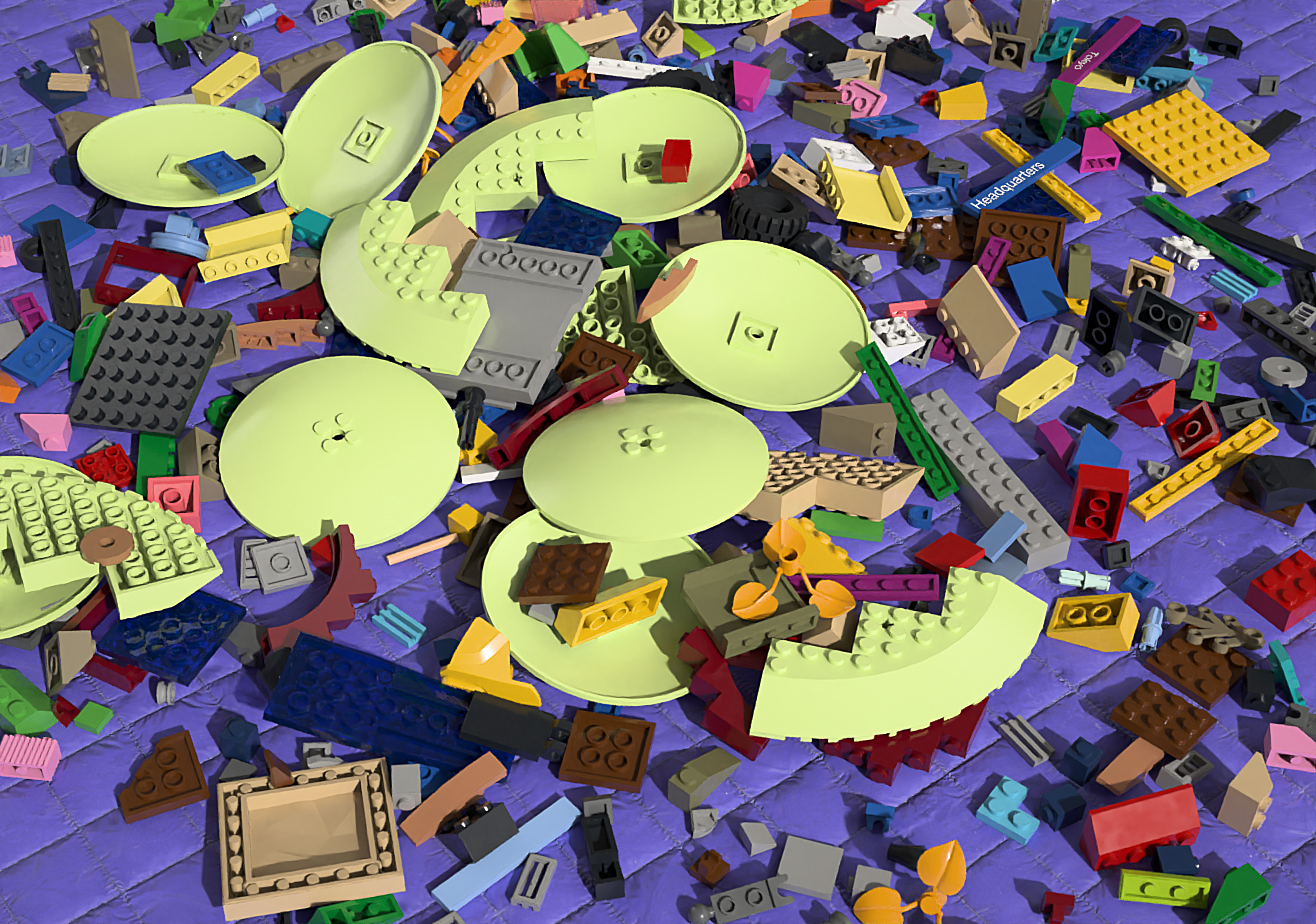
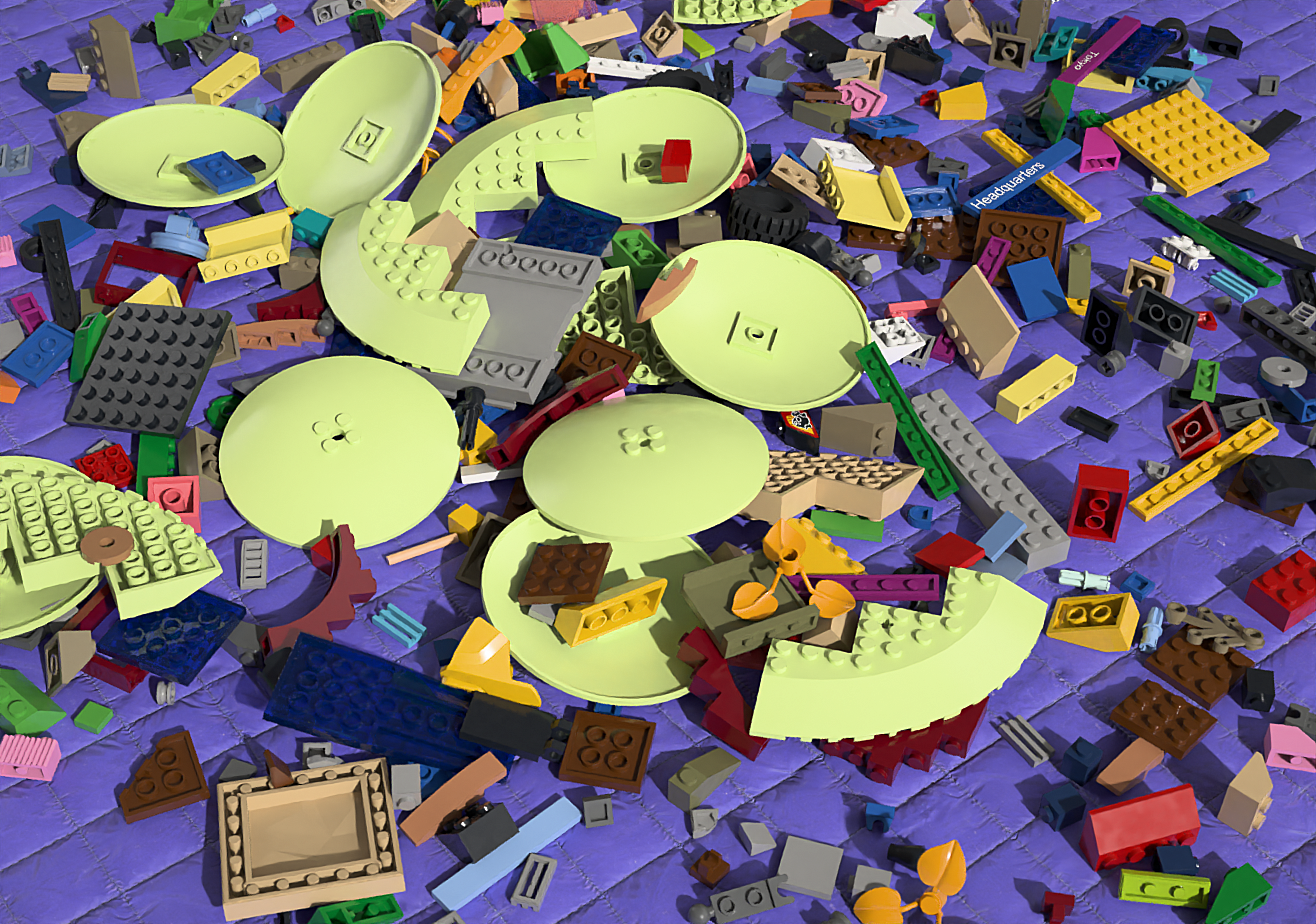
(48, 431): bright pink slope -> none
(64, 711): dark red tile -> none
(240, 740): dark blue brick -> none
(281, 565): light grey tile -> none
(602, 857): black slope -> none
(749, 85): dark pink slope -> none
(798, 431): none -> slope
(1002, 811): medium azure plate -> none
(1058, 446): magenta slope -> none
(1065, 341): light grey tile -> none
(1093, 449): blue tile -> none
(1116, 554): black tile -> none
(1149, 404): red slope -> none
(1182, 772): light grey slope -> none
(1284, 672): teal wing -> none

